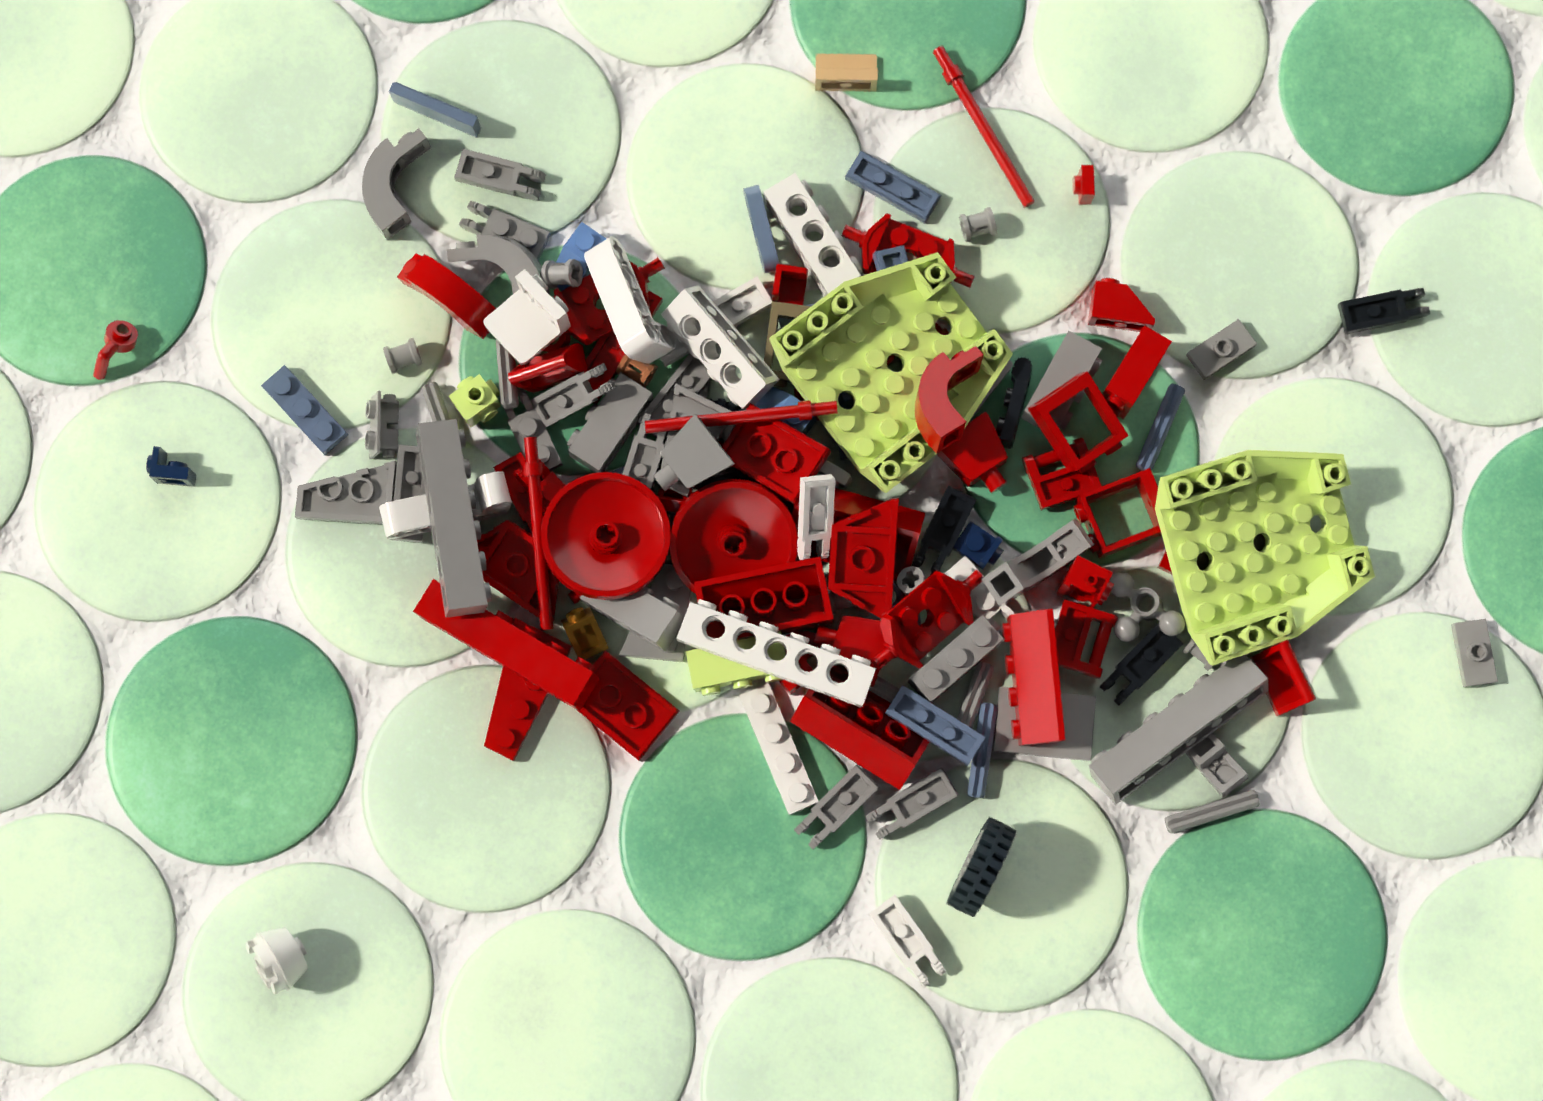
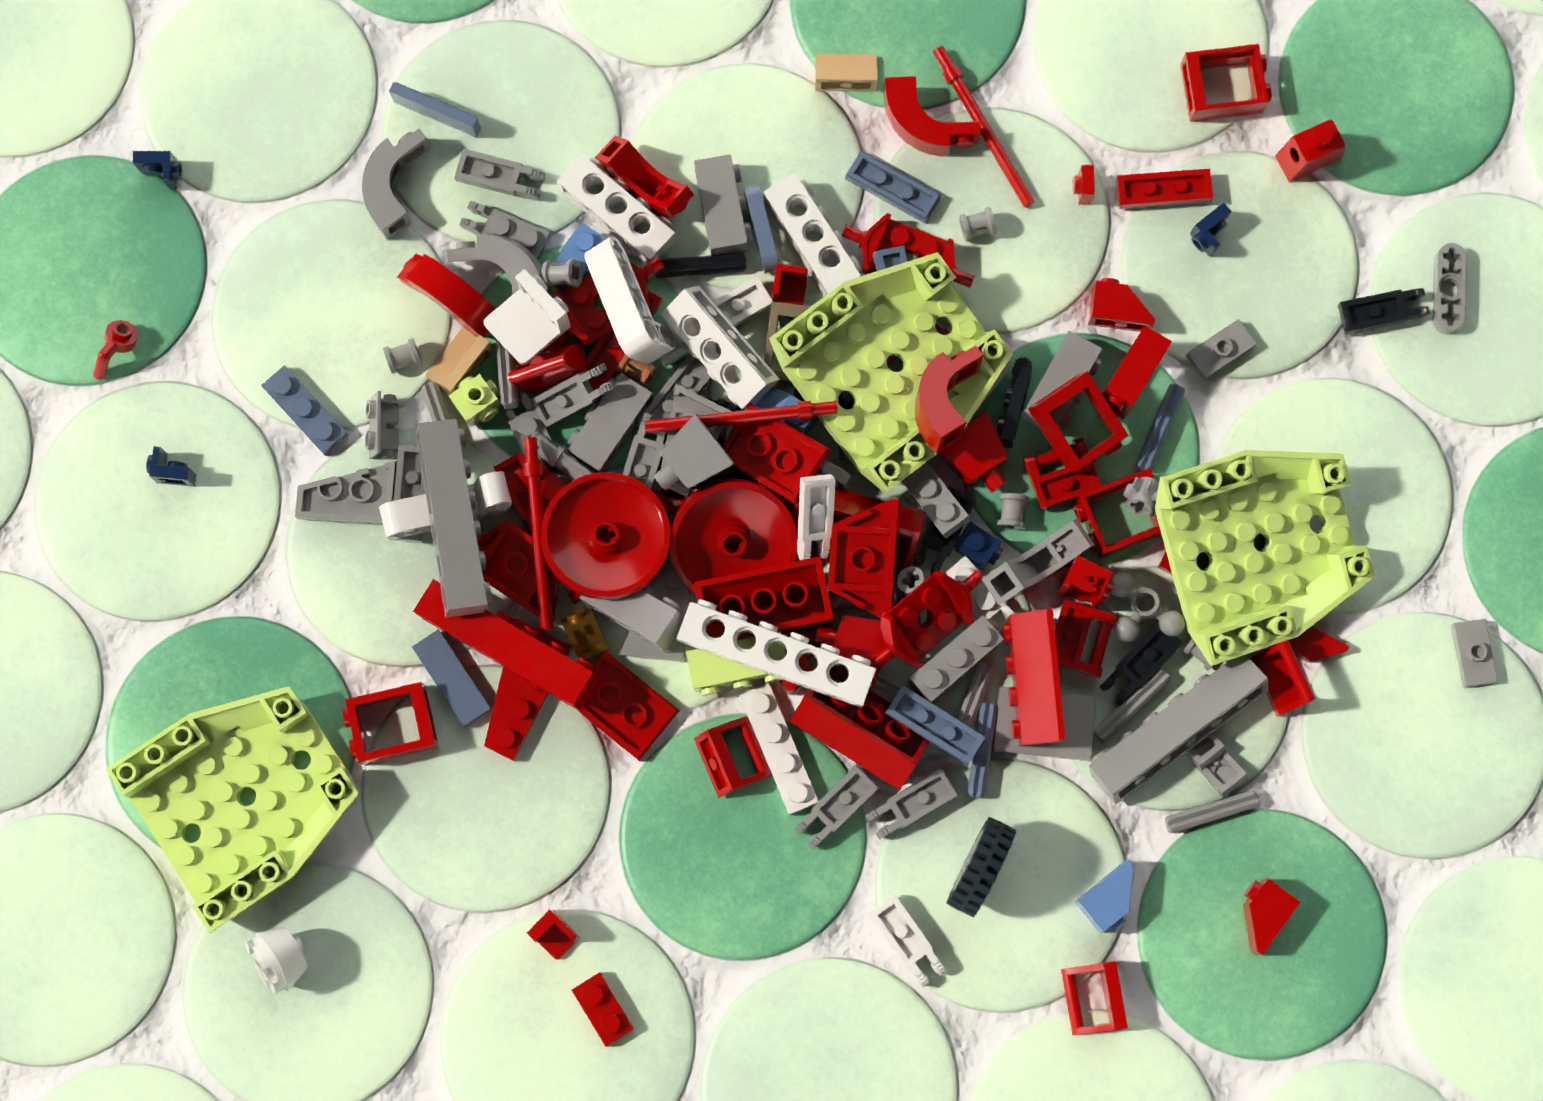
(154, 162): none -> dark blue bracket
(197, 777): none -> yellowish green wedge
(423, 716): none -> red window
(451, 678): none -> sand blue tile
(459, 360): none -> tan panel
(553, 934): none -> red panel
(559, 457): none -> light grey pin
(586, 173): none -> white brick
(602, 1009): none -> red plate
(642, 179): none -> red arch
(702, 265): none -> black axle
(719, 761): none -> red tile
(722, 205): none -> light grey brick
(917, 127): none -> red arch
(936, 500): none -> light grey plate
(1012, 511): none -> light grey bush
(1108, 899): none -> medium blue slope
(1112, 996): none -> red tile
(1131, 705): none -> light grey axle
(1142, 496): none -> light grey gear
(1164, 188): none -> red plate
(1194, 88): none -> red window
(1210, 226): none -> dark blue bracket
(1266, 913): none -> red slope
(1316, 149): none -> red torso
(1316, 645): none -> red tile
(1442, 266): none -> light grey beam

